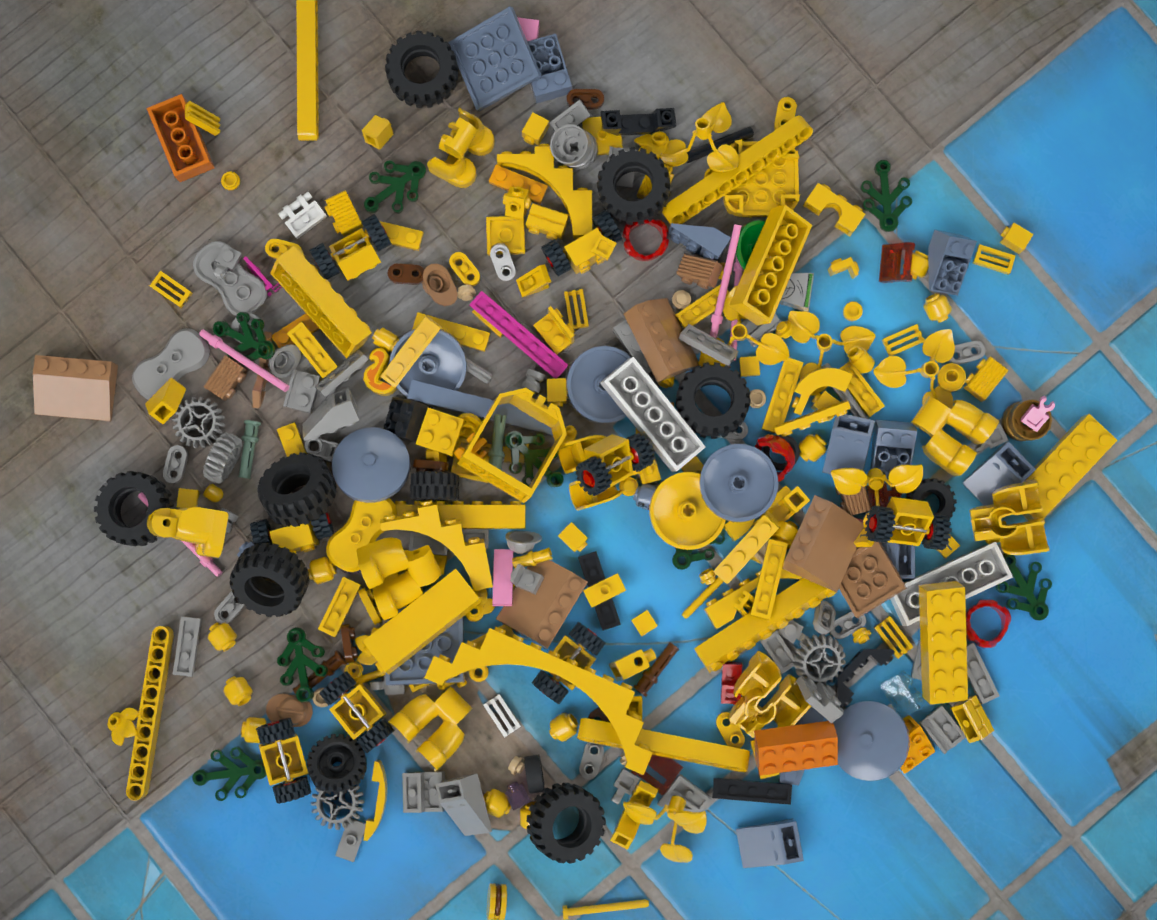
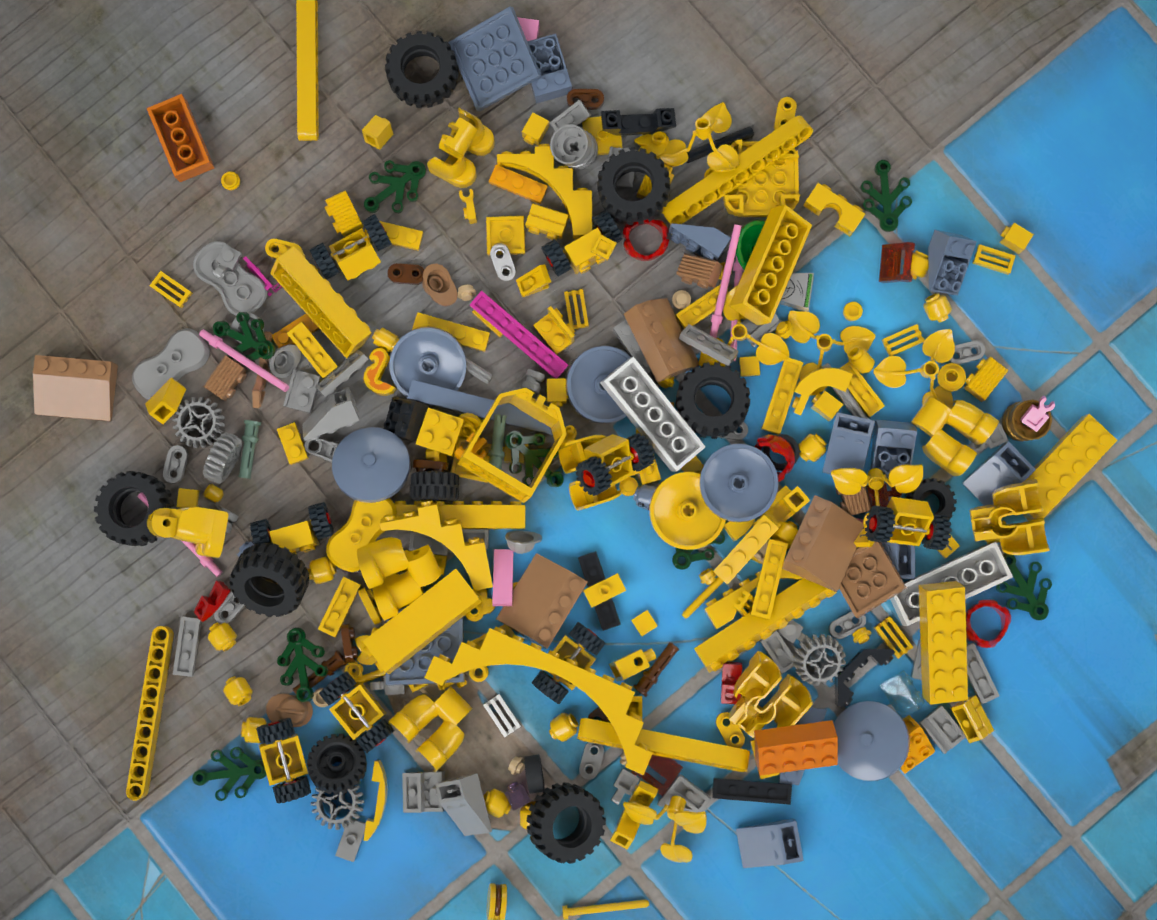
(122, 725): yellow plate -> none
(202, 118): yellow tile -> none
(209, 605): none -> red slope
(306, 218): white plate -> none
(307, 502): black tyre -> none
(410, 351): yellow tile -> none
(464, 270): yellow plate -> none
(469, 210): none -> yellow plate
(516, 202): yellow brick -> none
(526, 579): light grey bracket -> none
(533, 558): yellow pin -> none
(573, 538): yellow brick -> none
(757, 398): tan plate -> none
(820, 415): yellow plate -> none
(821, 698): light grey plate -> none
(824, 618): light grey plate -> none
(839, 266): yellow bracket -> none

